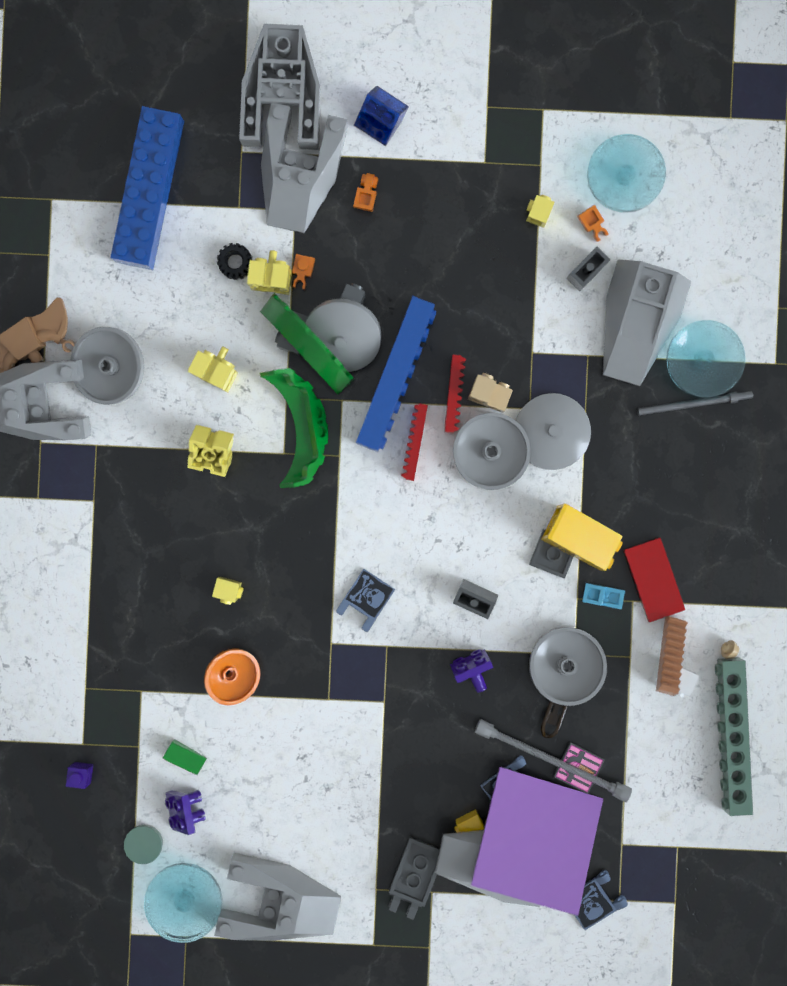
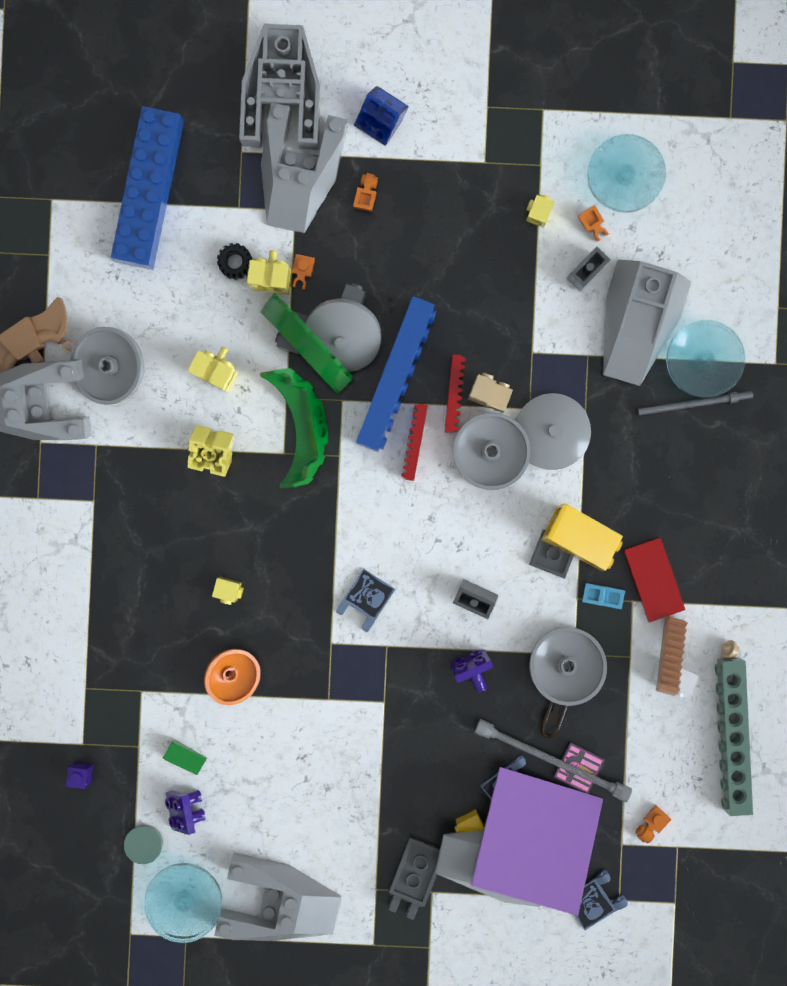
(656, 821): none -> orange plate

